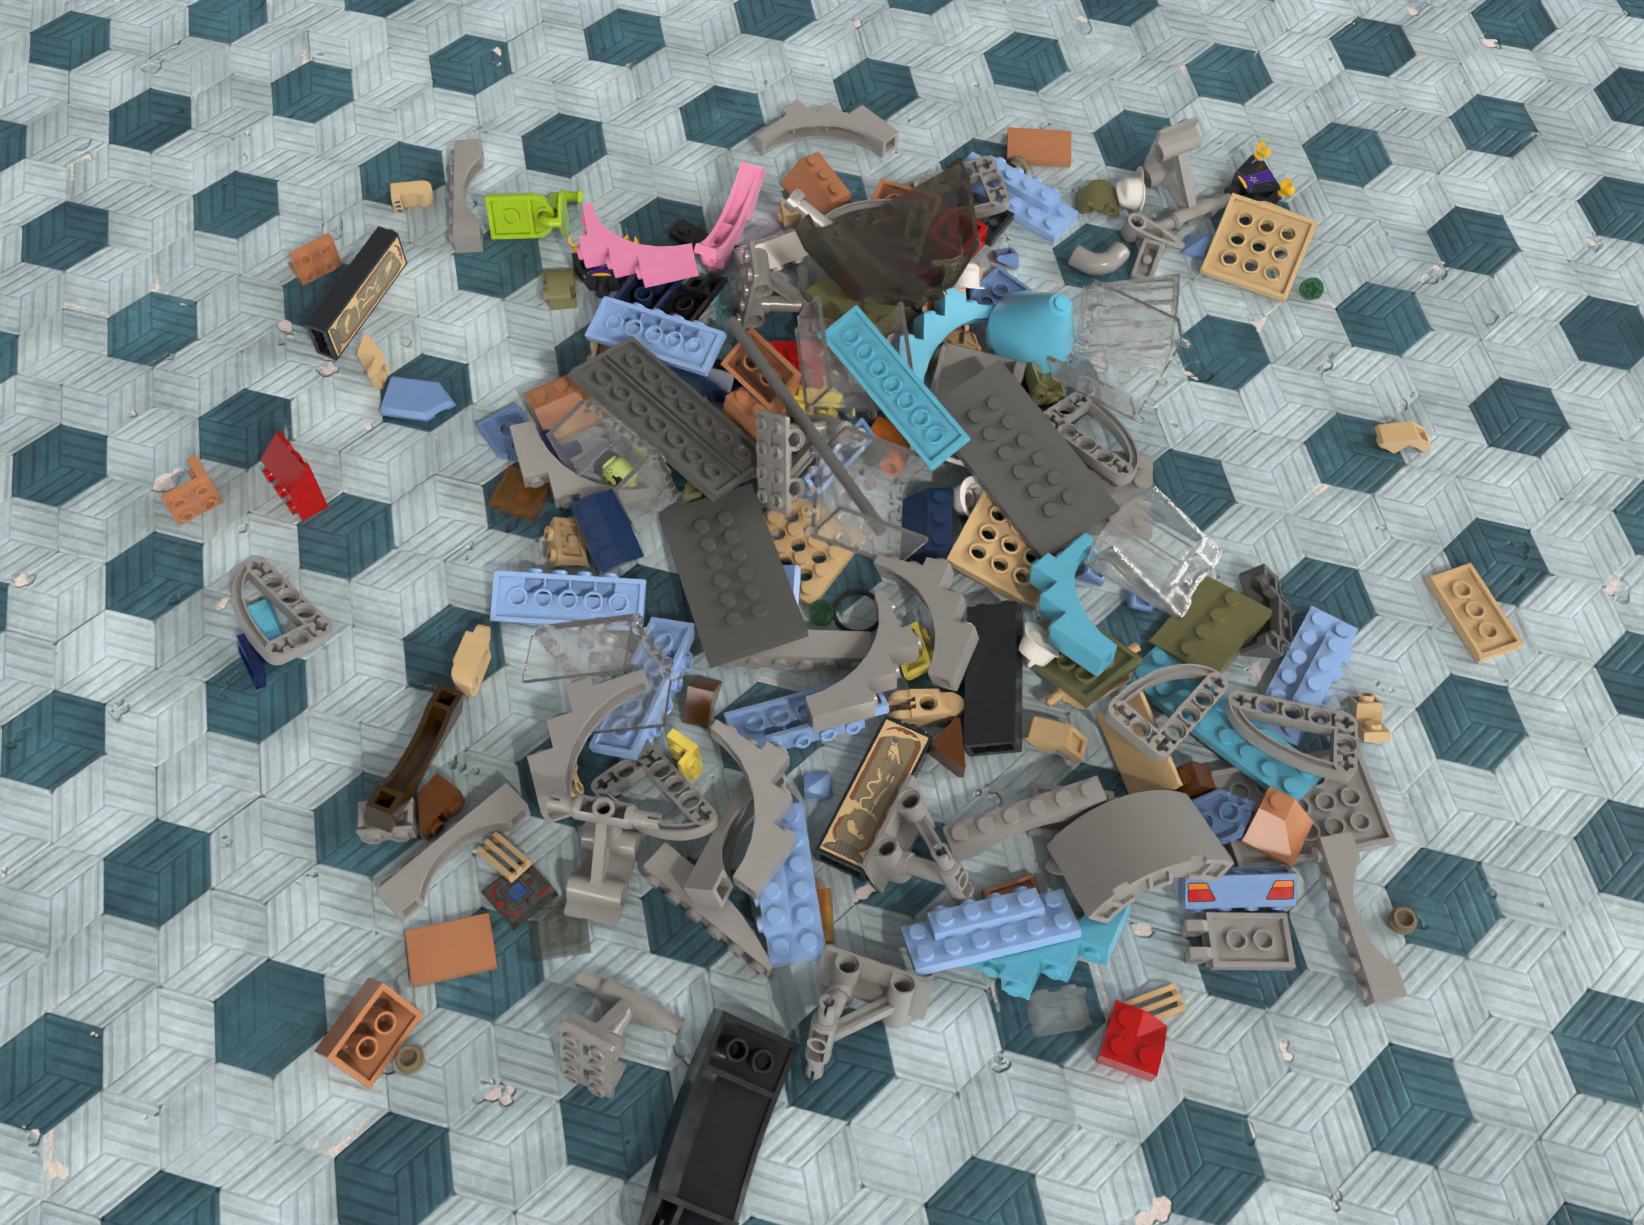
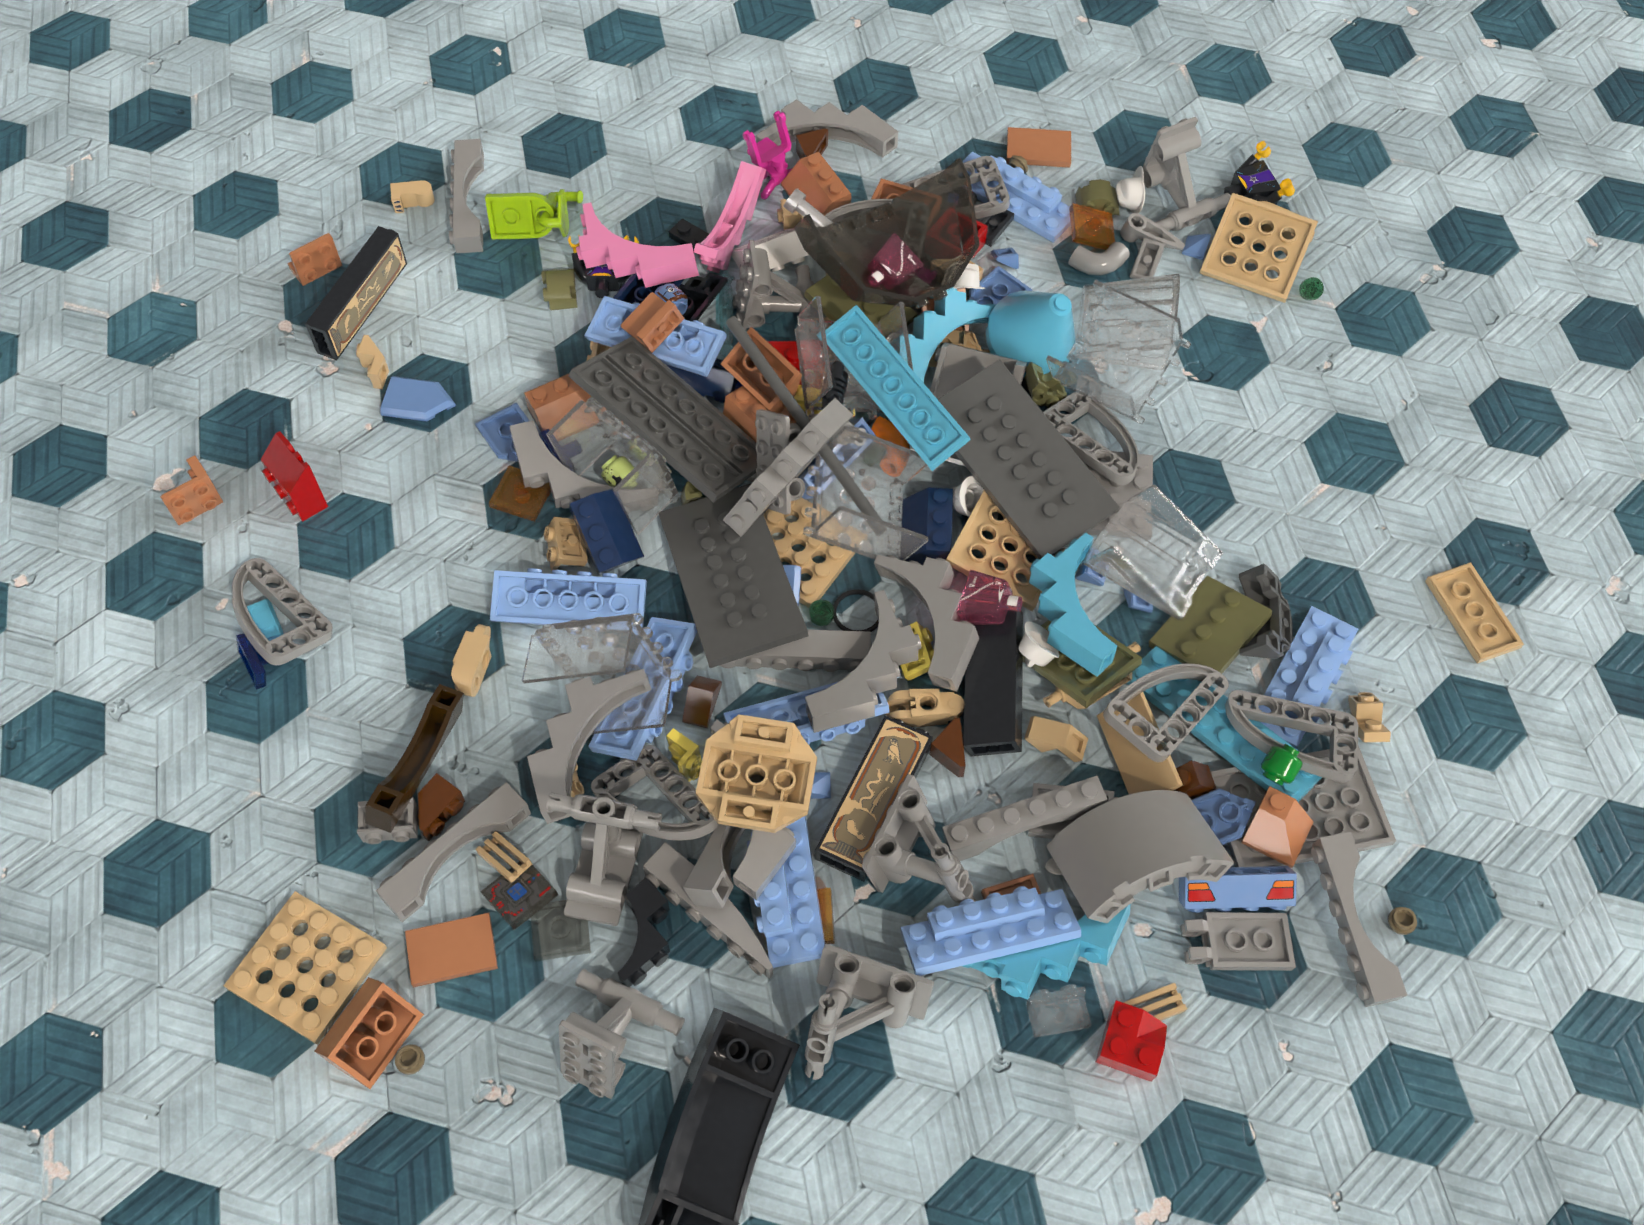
(331, 999): none -> tan piece
(650, 948): none -> black arch
(652, 321): none -> nougat bracket
(674, 294): none -> medium blue head
(757, 748): none -> tan piece
(769, 155): none -> dark pink piece
(787, 466): none -> light grey arch
(811, 142): none -> reddish brown slope
(839, 384): none -> black hinge
(893, 264): none -> clear pink torso
(986, 600): none -> clear pink torso
(1091, 226): none -> clear orange plate
(1281, 764): none -> green head
(1401, 434): tan slope -> none

